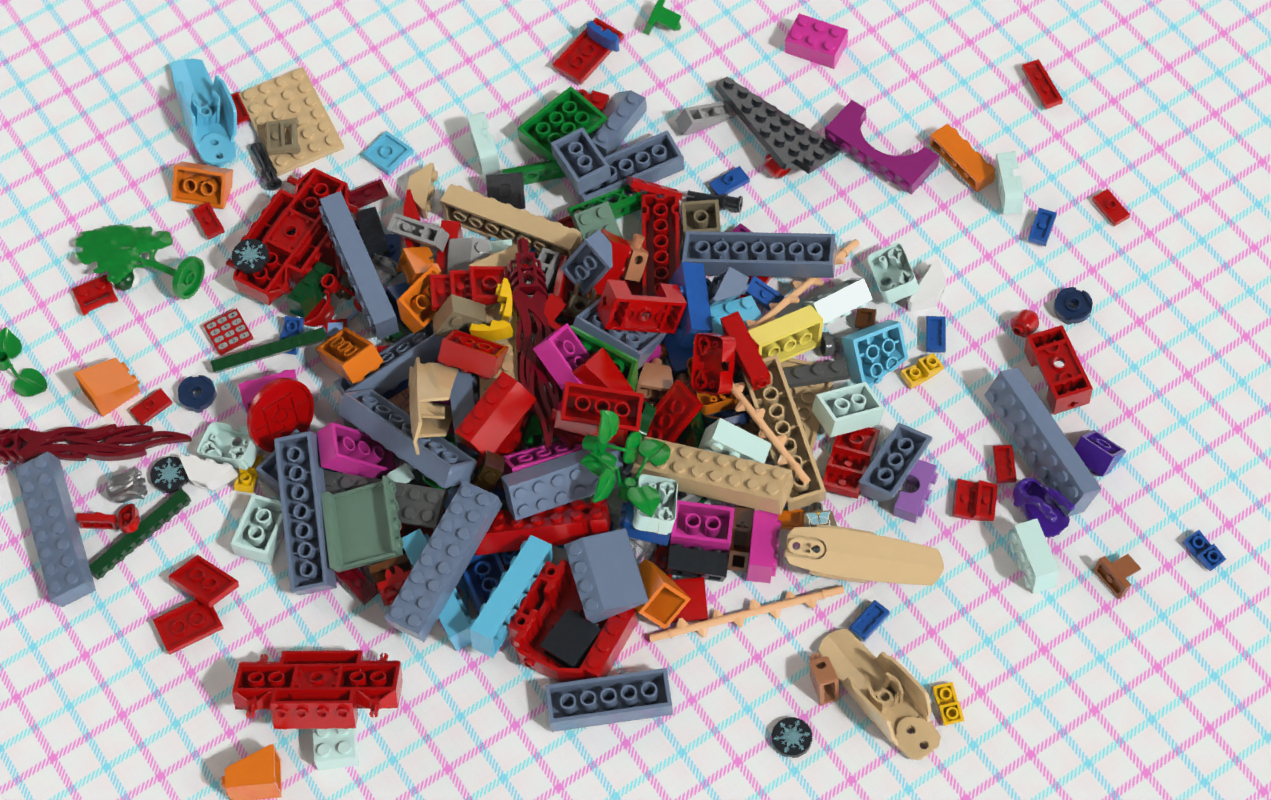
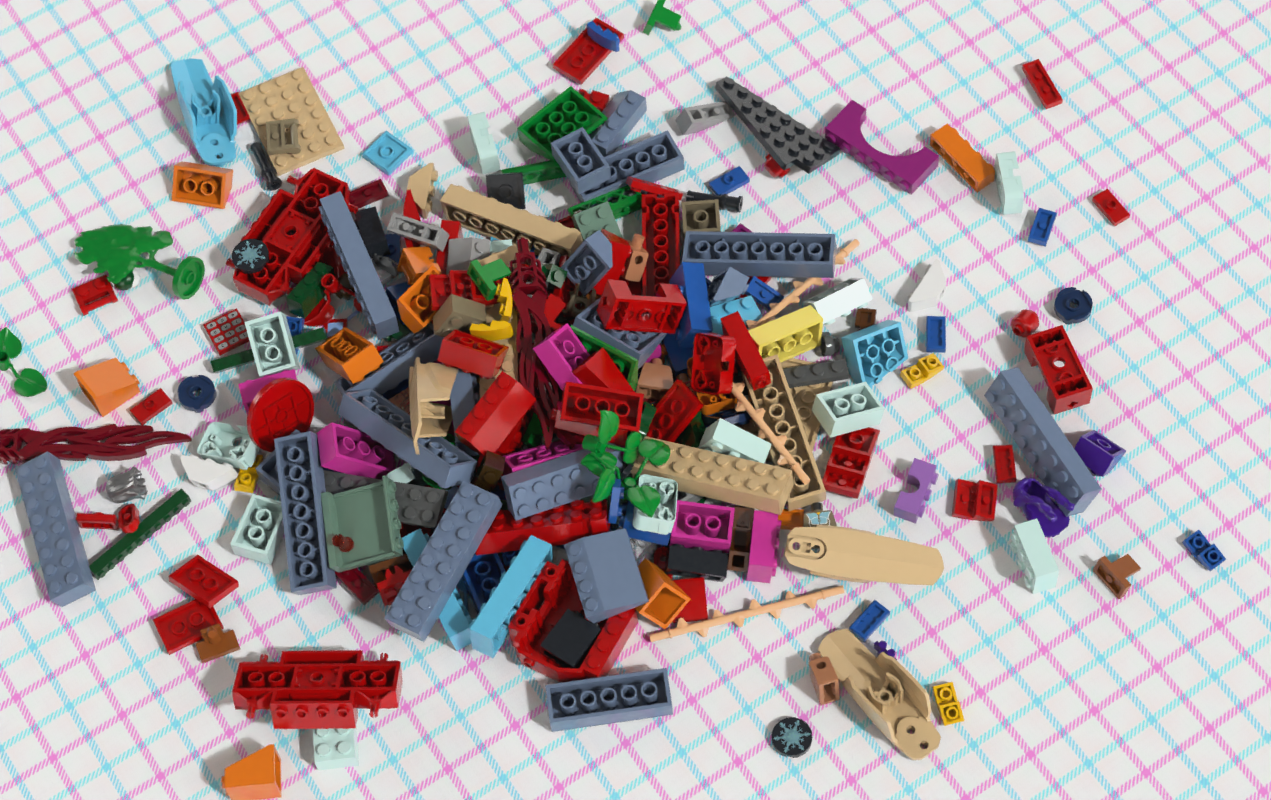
(169, 475): black tile -> none
(208, 220): red plate -> none
(216, 643): none -> dark orange piece
(272, 344): none -> light aqua brick
(344, 543): none -> clear red pin
(486, 275): none -> green piece
(554, 275): none -> dark green brick
(616, 509): none -> blue plate
(816, 41): dark pink brick -> none
(881, 647): none -> dark purple piece
(893, 463): sand blue slope -> none
(894, 265): light aqua axle -> none

